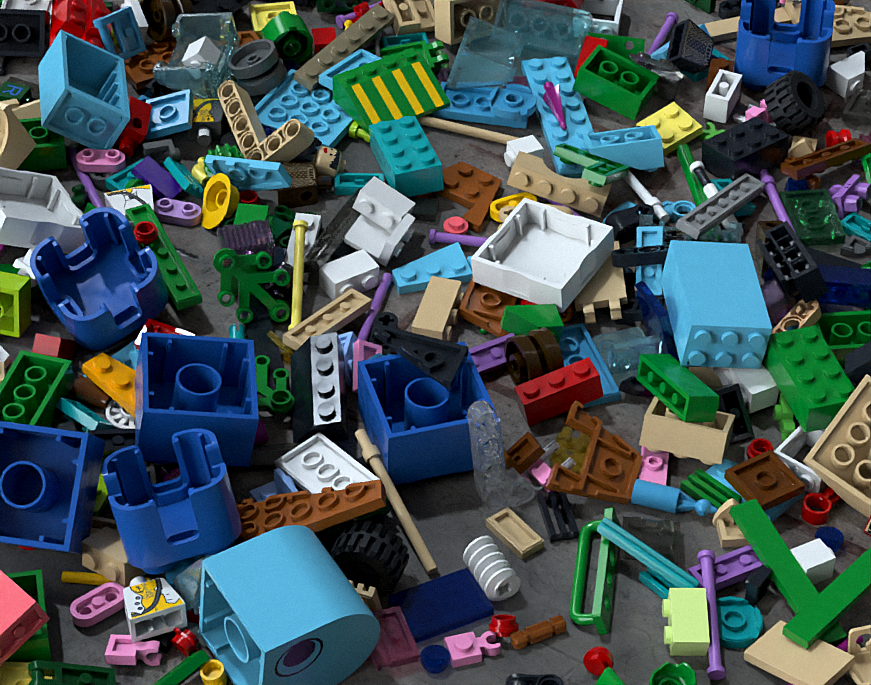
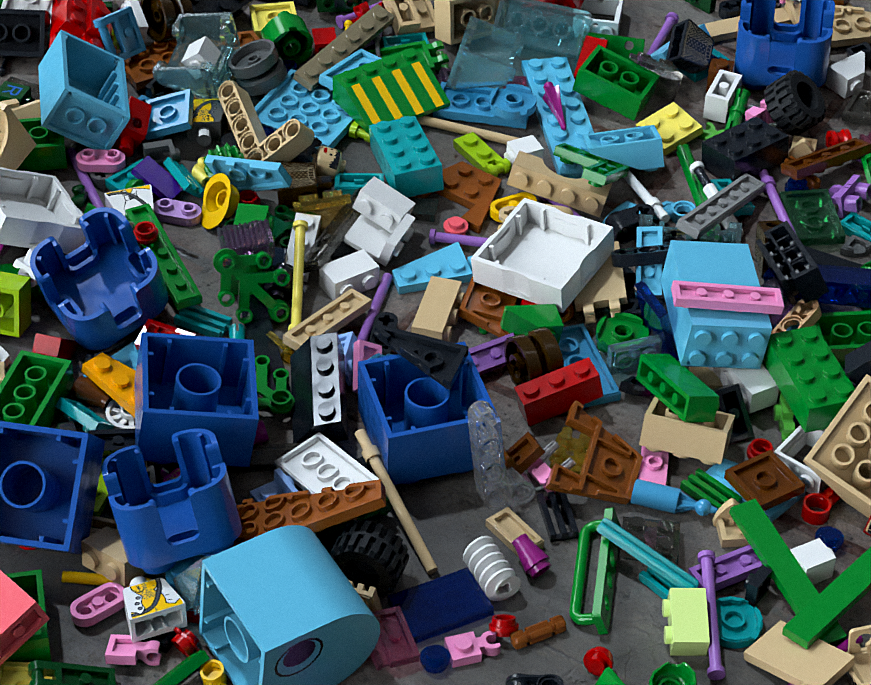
(204, 317): none -> teal tile
(329, 199): none -> clear yellow plate
(481, 155): none -> lime plate
(531, 556): none -> magenta cone
(609, 330): none -> green plate
(727, 297): none -> bright pink plate
(737, 110): none -> green pin

